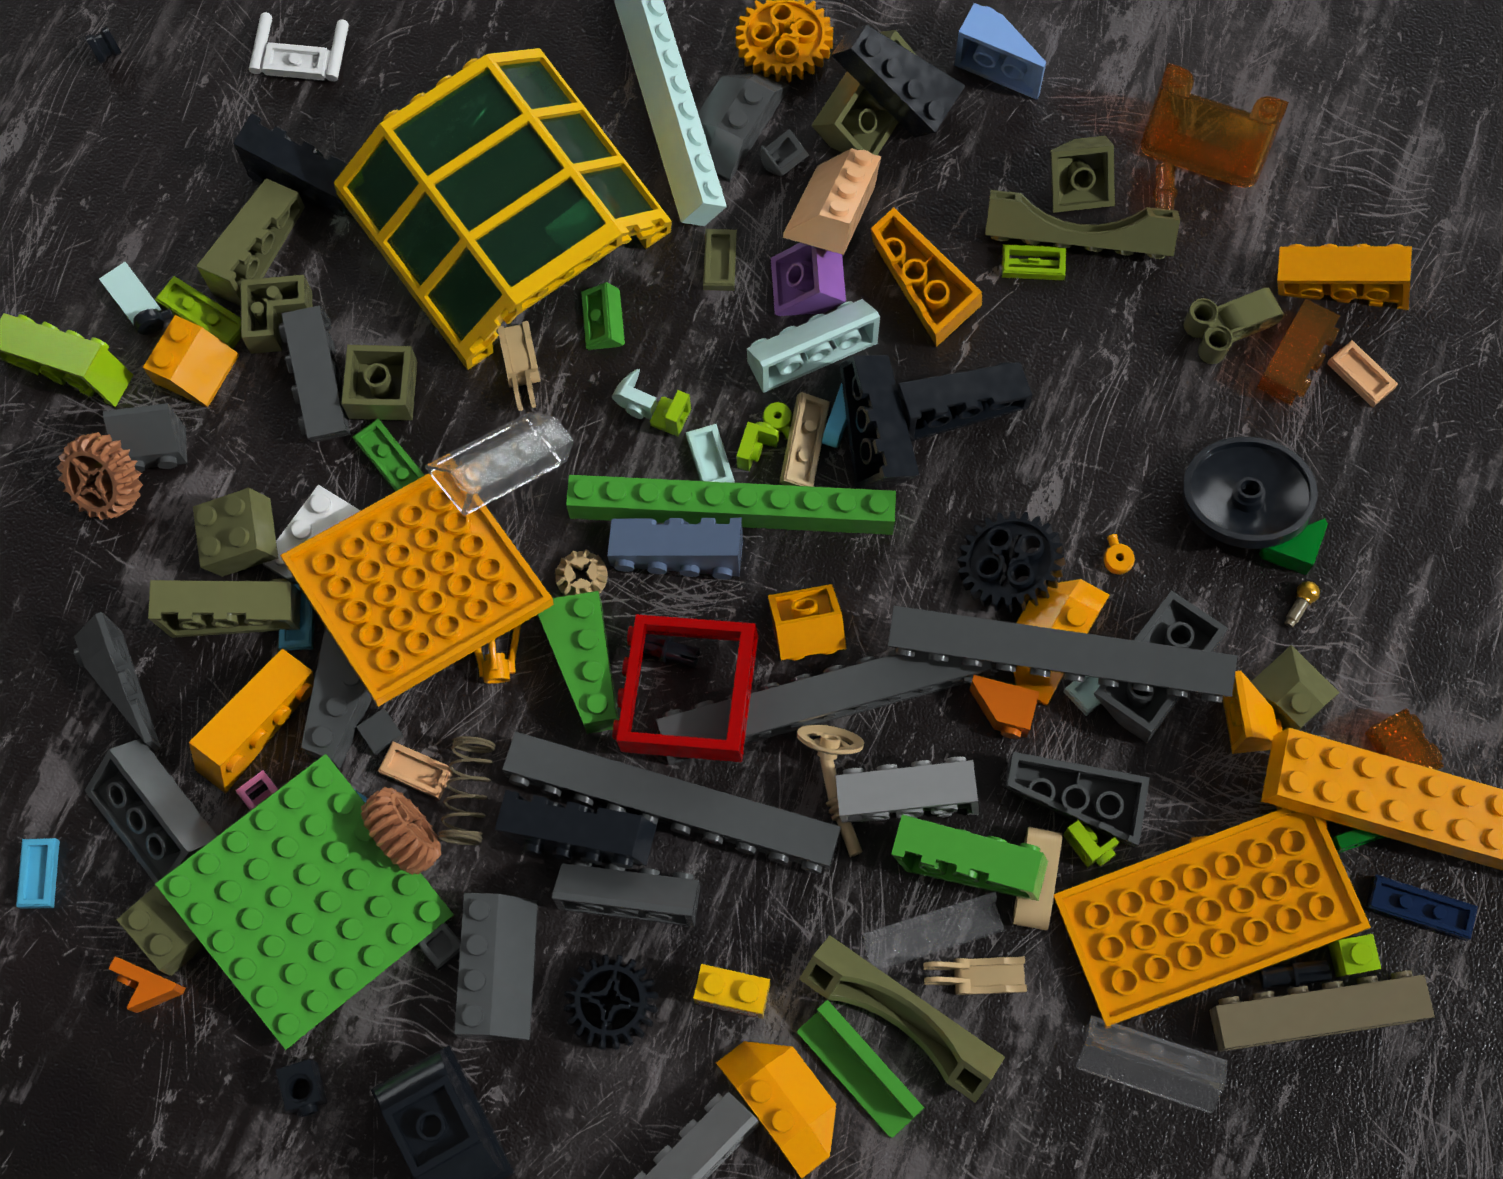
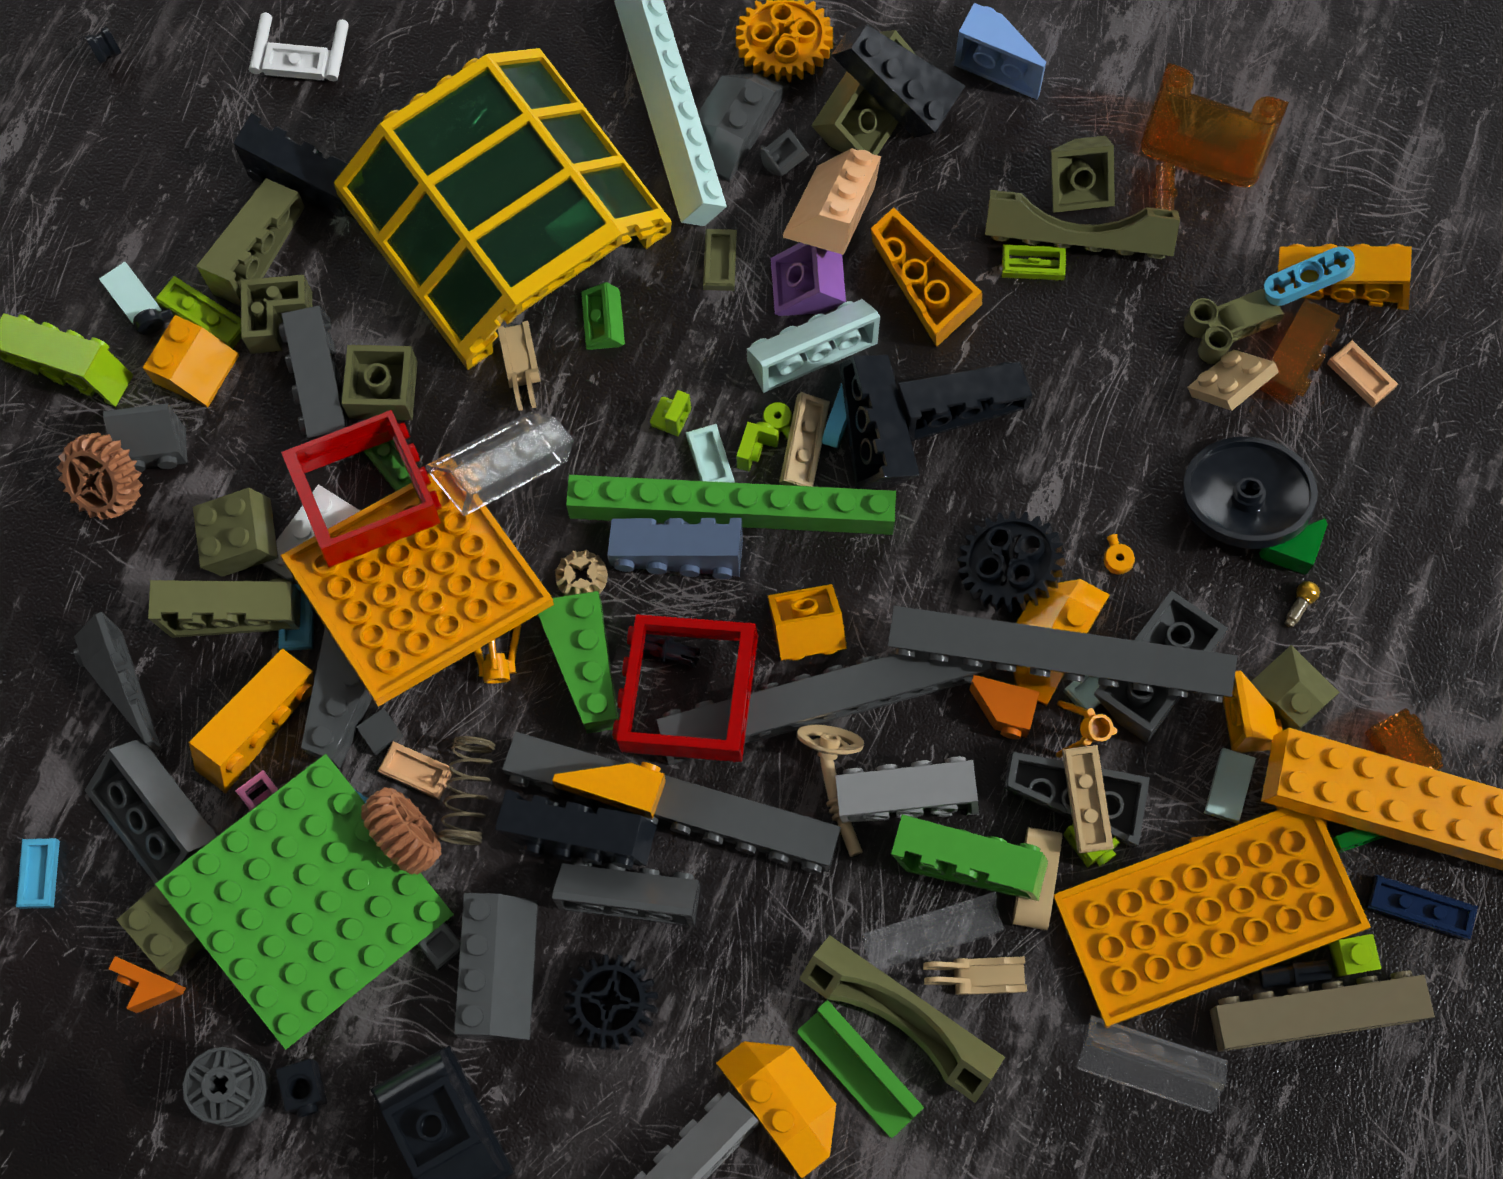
(246, 1084): none -> dark grey wheel
(347, 443): none -> red window
(619, 786): none -> light orange slope
(633, 400): light aqua plate -> none
(731, 991): yellow brick -> none
(1087, 799): none -> tan tile
(1092, 728): none -> light orange plant
(1230, 785): none -> light aqua tile
(1232, 379): none -> tan plate
(1315, 263): none -> medium azure beam

